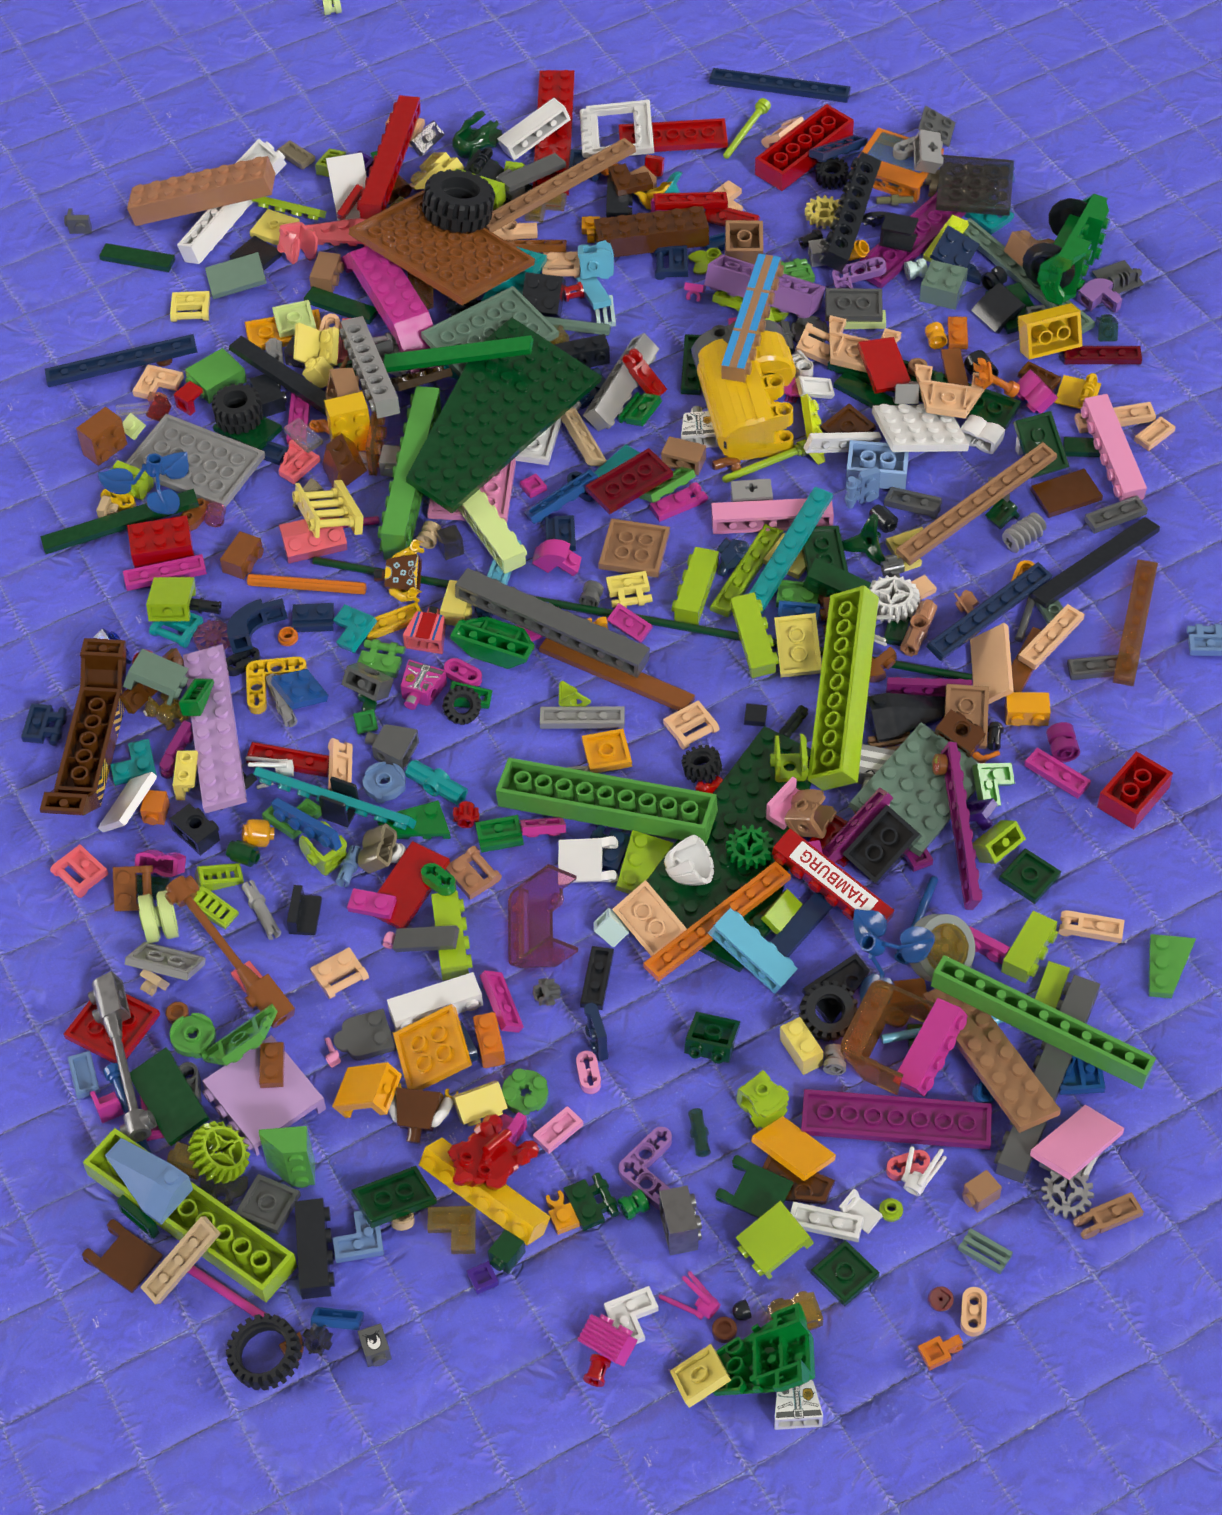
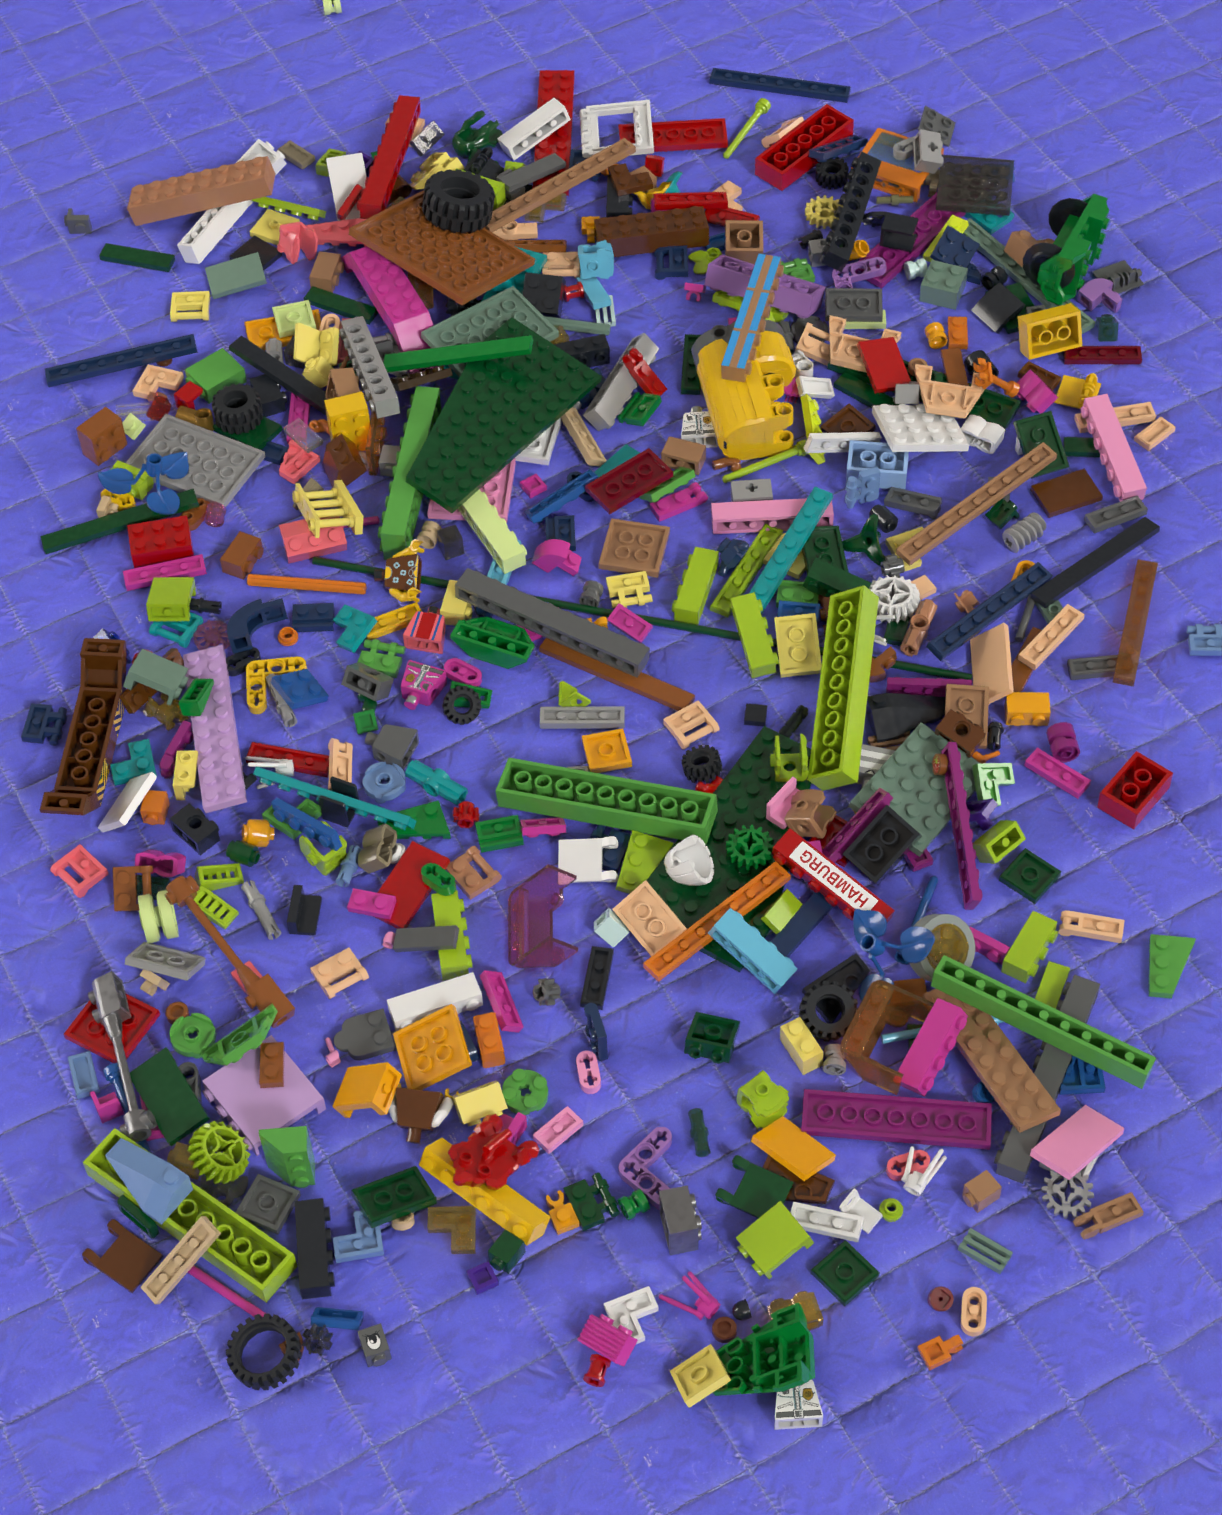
(200, 417): none -> pearl gold piece

